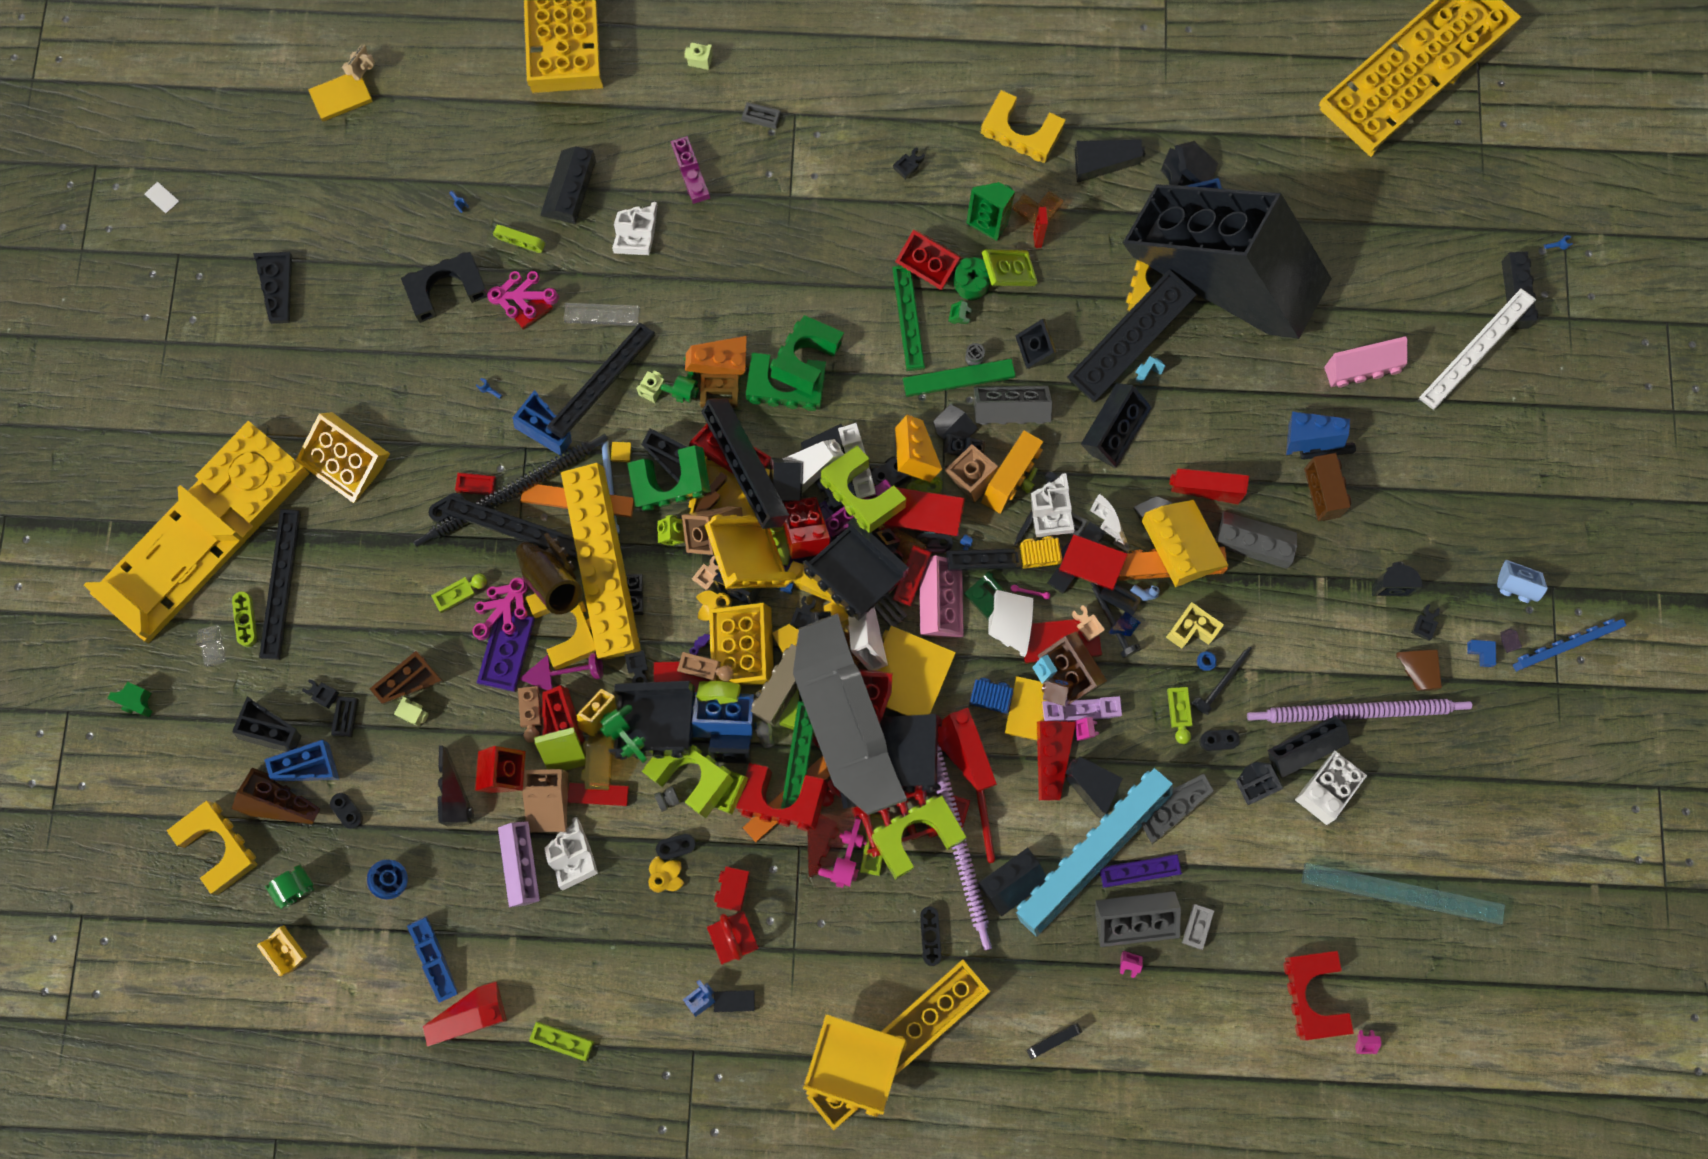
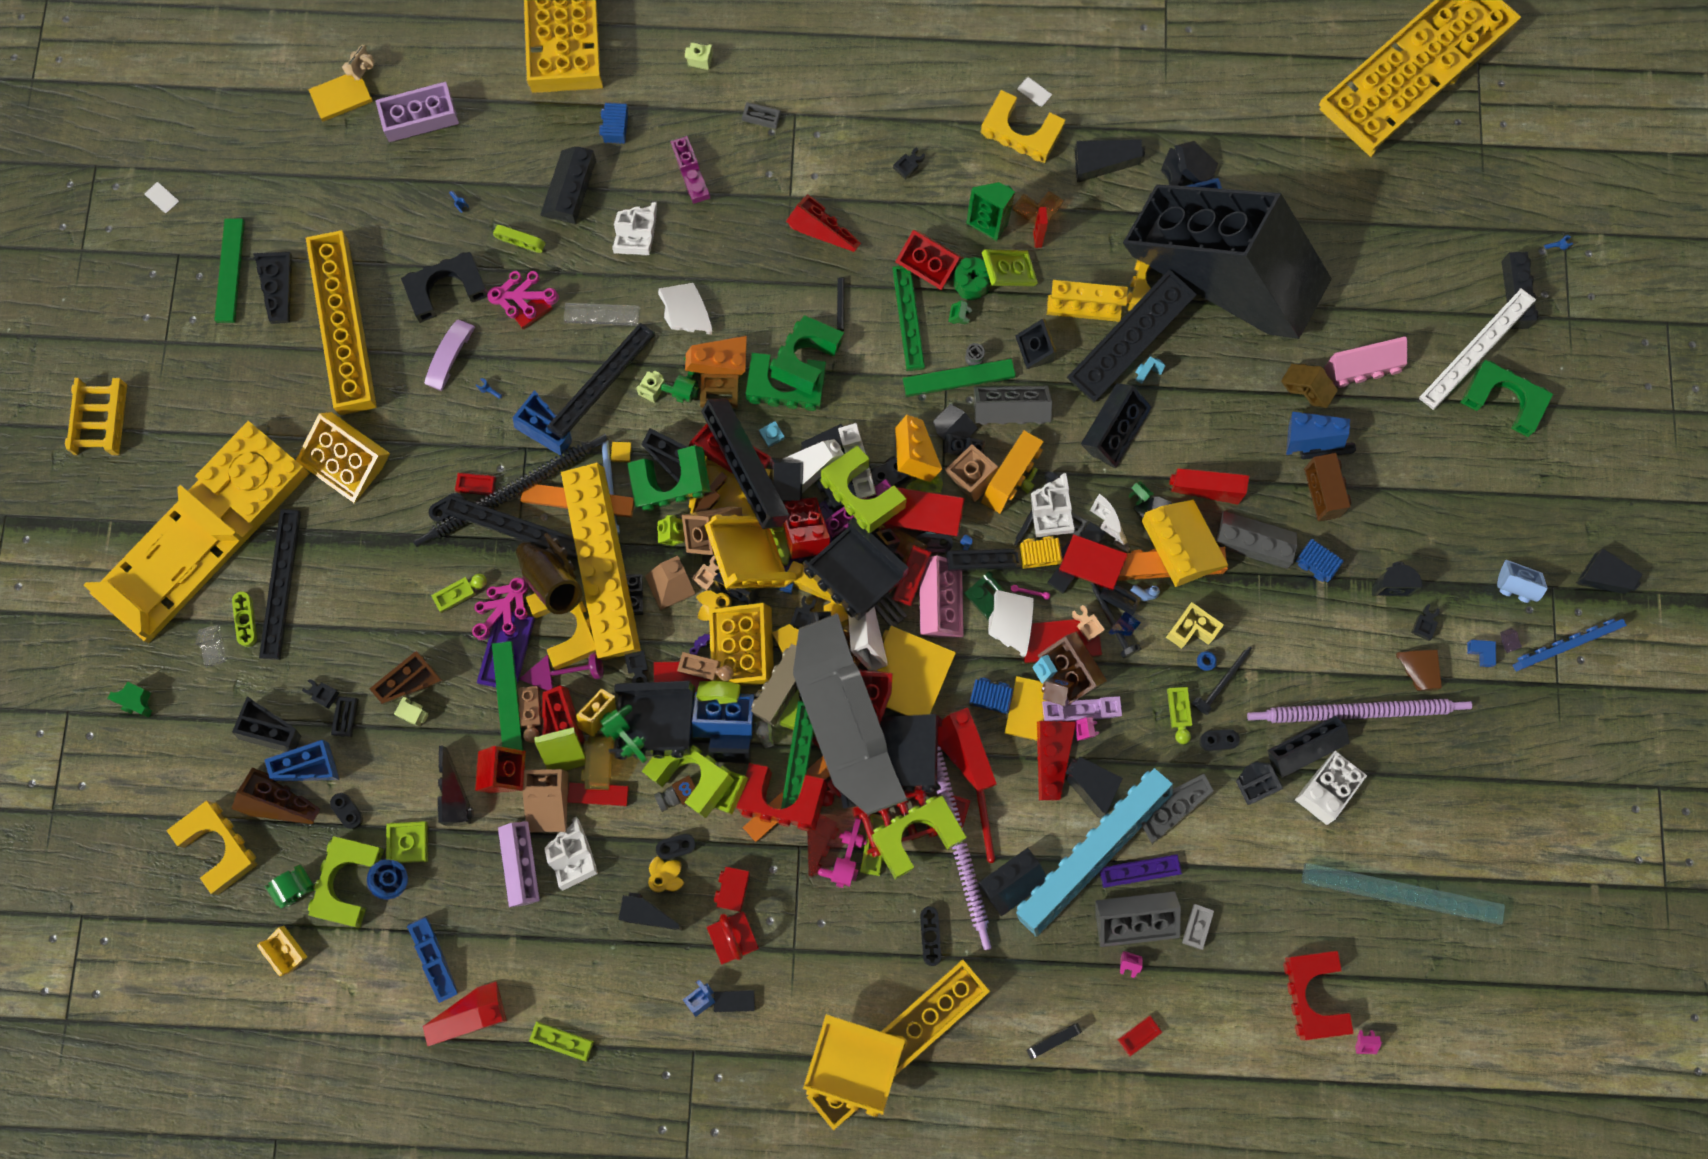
(112, 425): none -> yellow fence
(229, 271): none -> green tile
(325, 902): none -> lime arch
(340, 323): none -> yellow brick
(407, 842): none -> lime tile
(417, 112): none -> lavender brick
(447, 353): none -> lavender slope
(507, 695): none -> green tile
(614, 123): none -> blue brick
(640, 911): none -> black slope
(669, 583): none -> medium nougat slope
(684, 789): none -> reddish brown brick
(685, 308): none -> white slope
(771, 434): none -> medium azure plate
(812, 221): none -> red wedge
(840, 303): none -> black bar
(1034, 91): none -> white sticker
(1086, 300): none -> yellow fence
(1139, 1035): none -> red tile
(1142, 491): none -> green tile
(1311, 382): none -> pearl gold brick
(1319, 561): none -> blue brick
(1531, 397): none -> green arch
(1609, 574): none -> black slope

